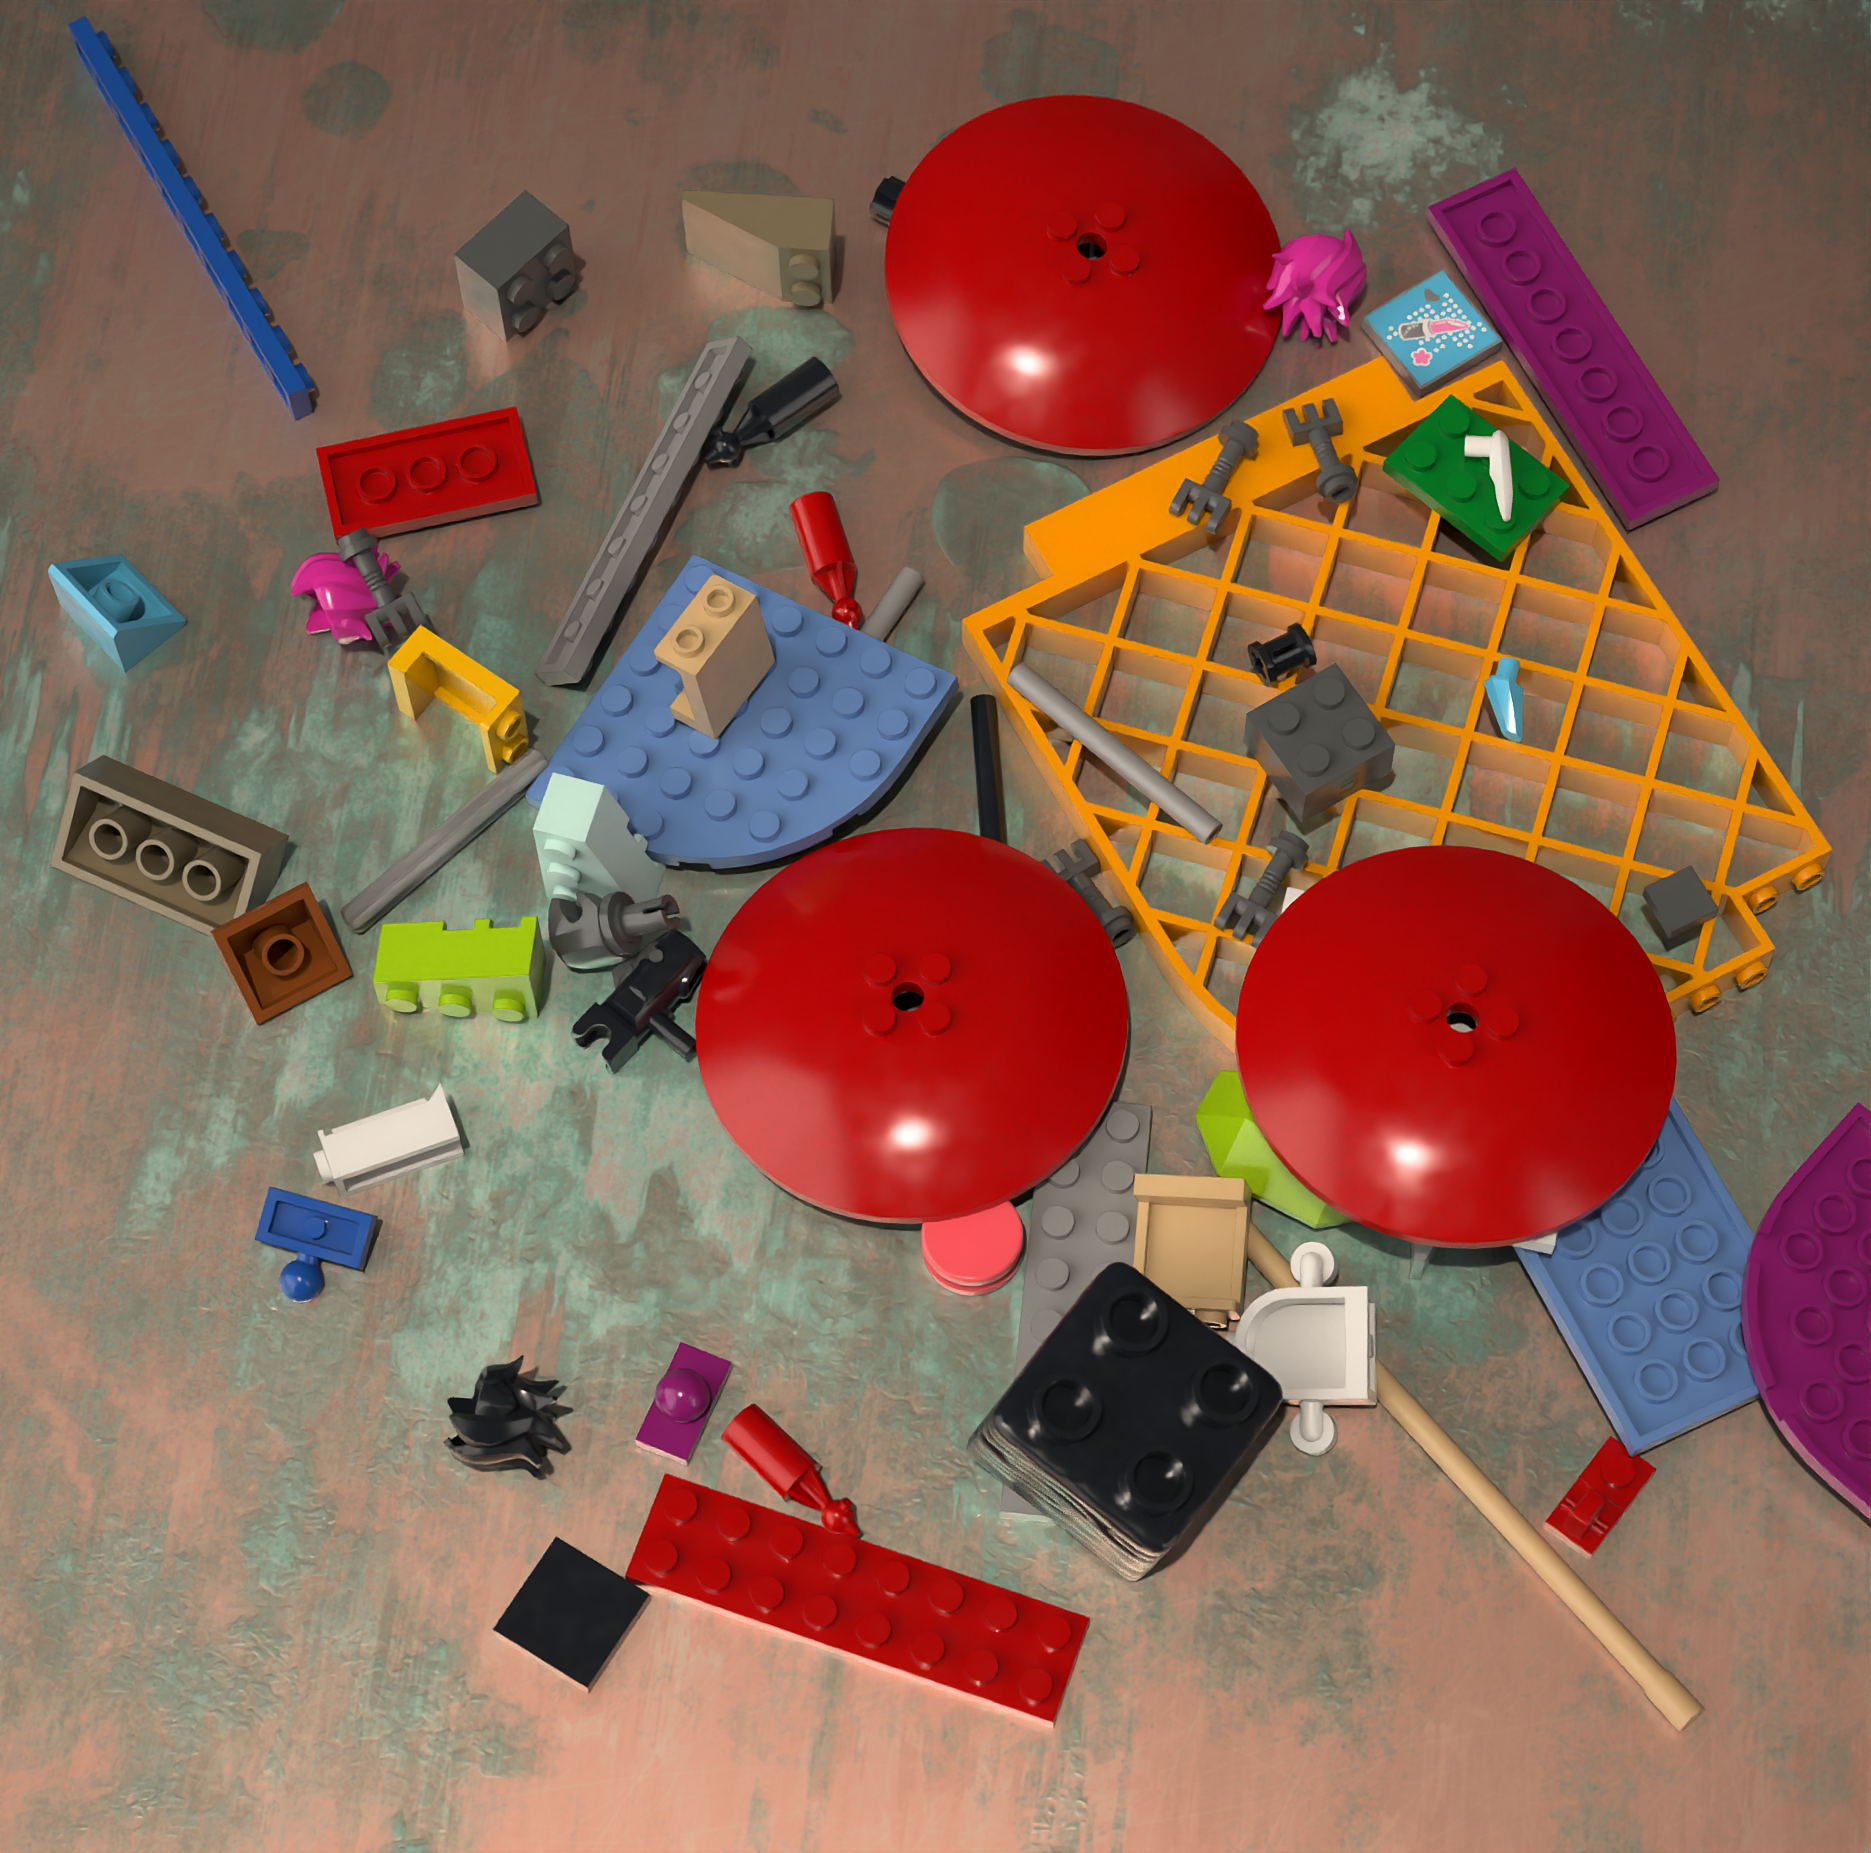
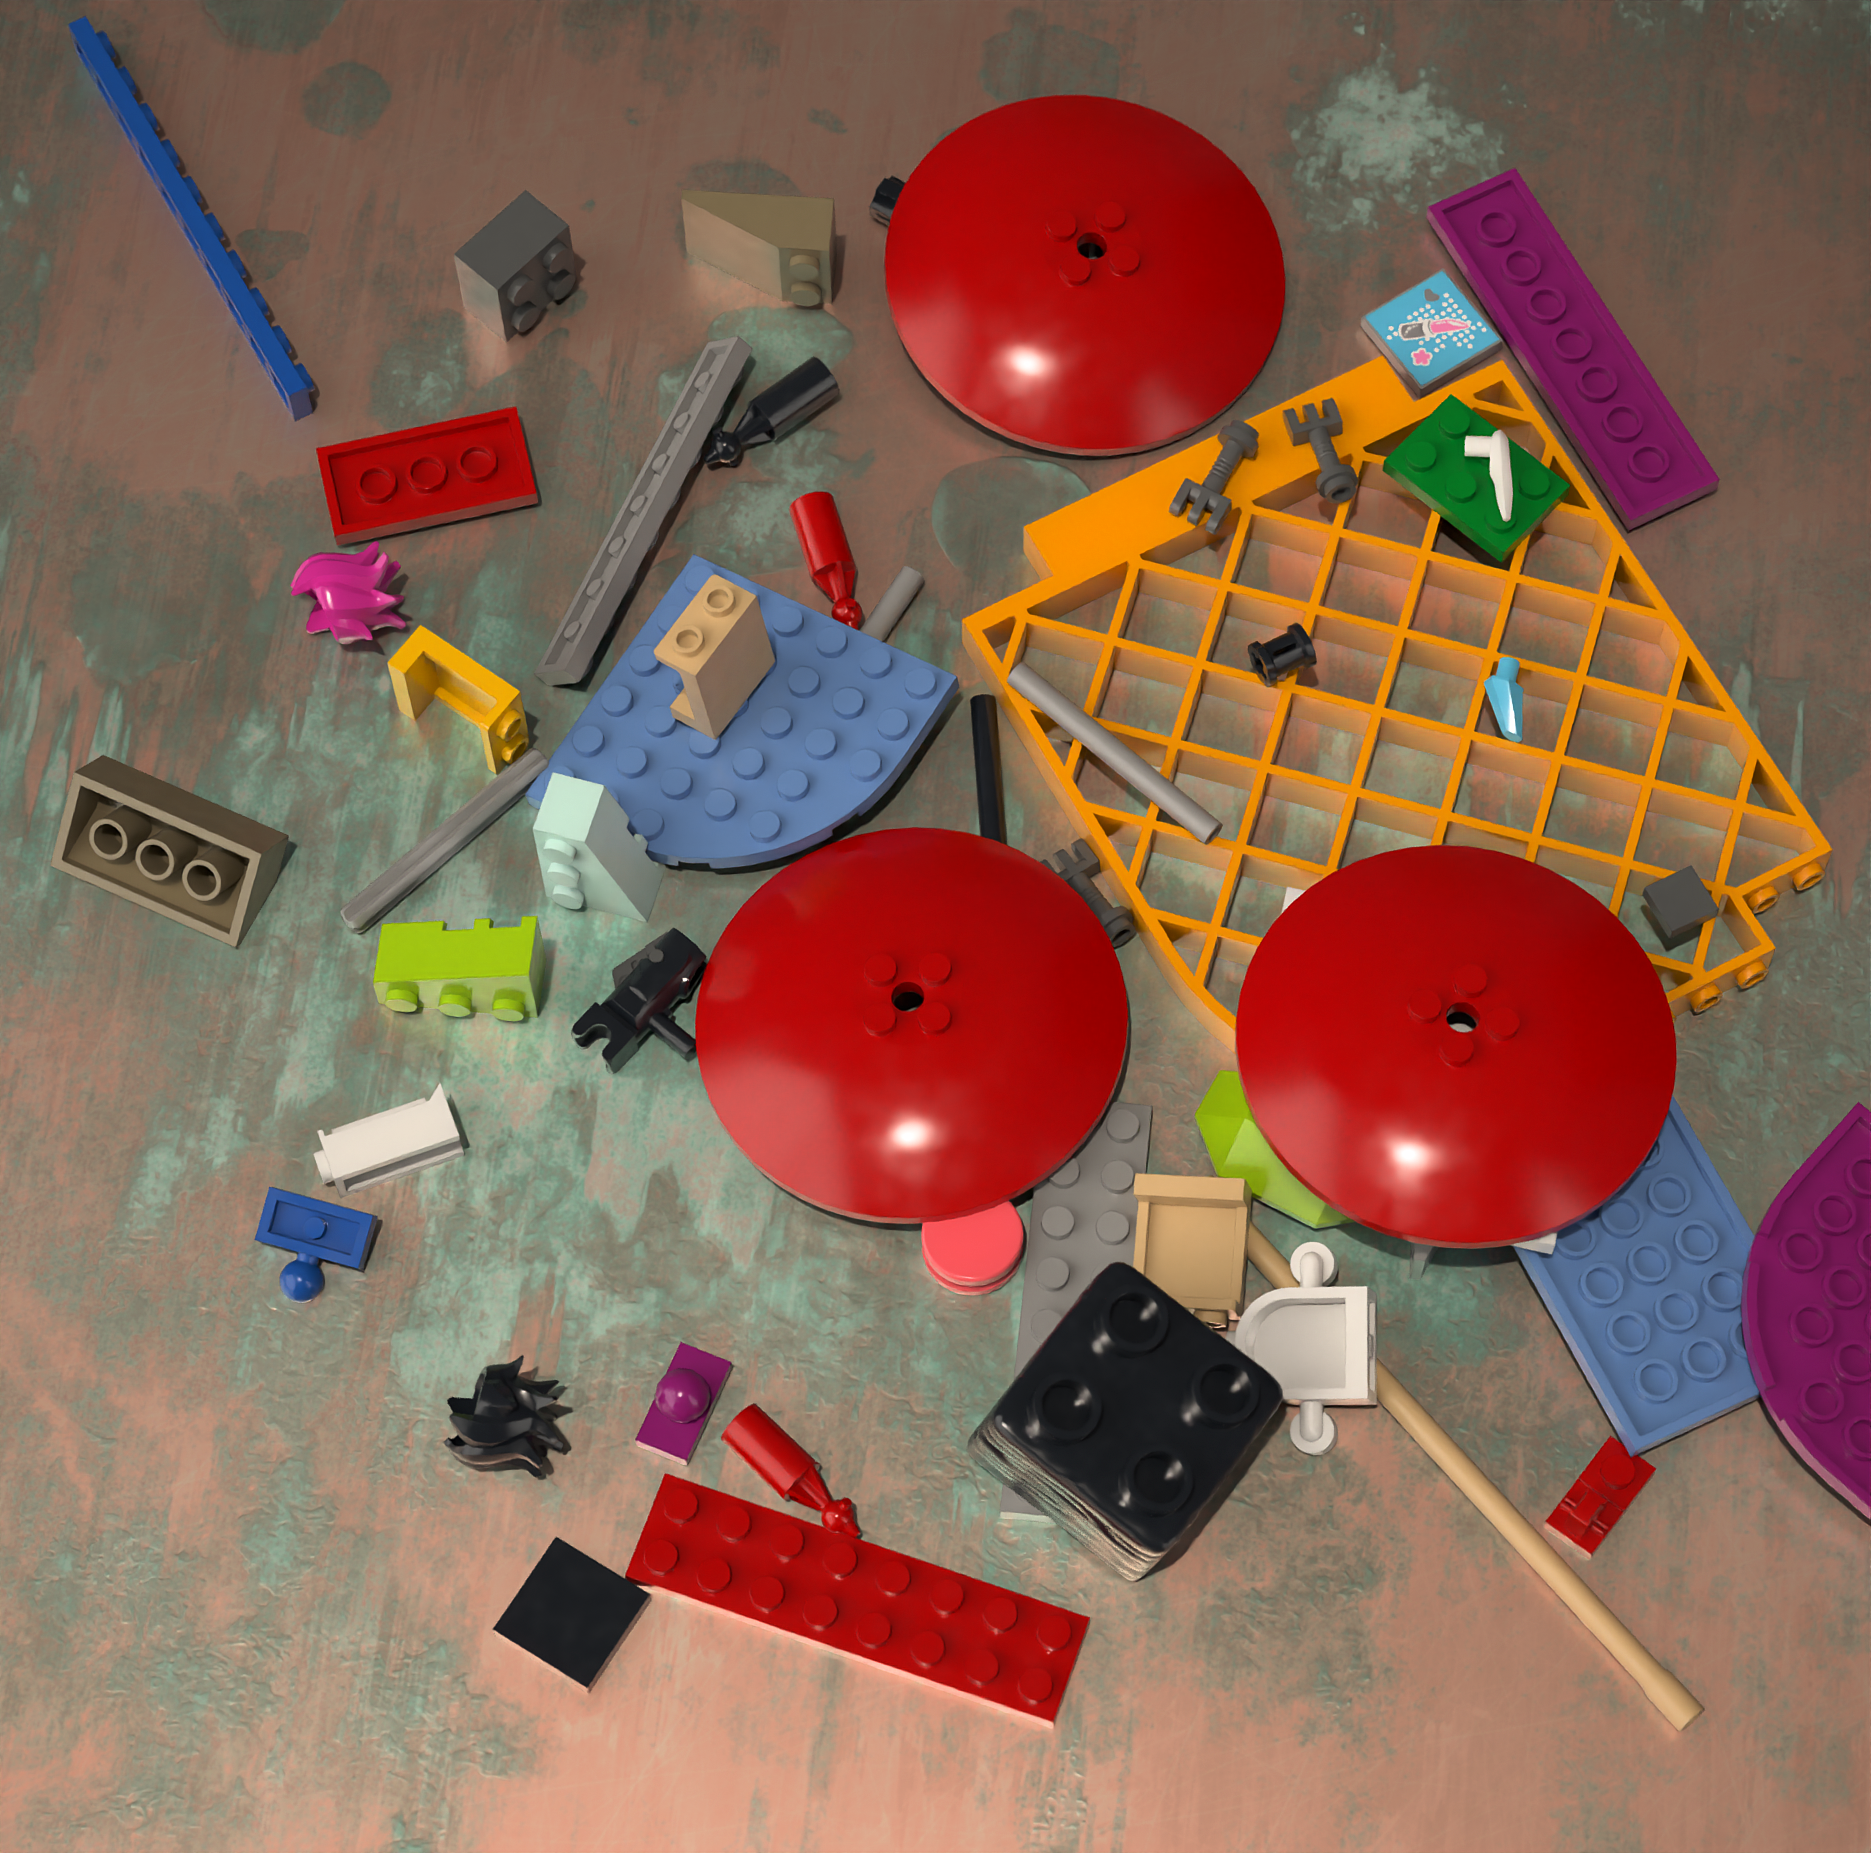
(115, 606): medium azure slope -> none
(280, 953): dark orange slope -> none
(358, 547): dark grey hinge -> none
(605, 927): dark grey piece -> none
(1287, 852): dark grey hinge -> none
(1317, 281): dark pink hair -> none
(1319, 742): dark grey brick -> none

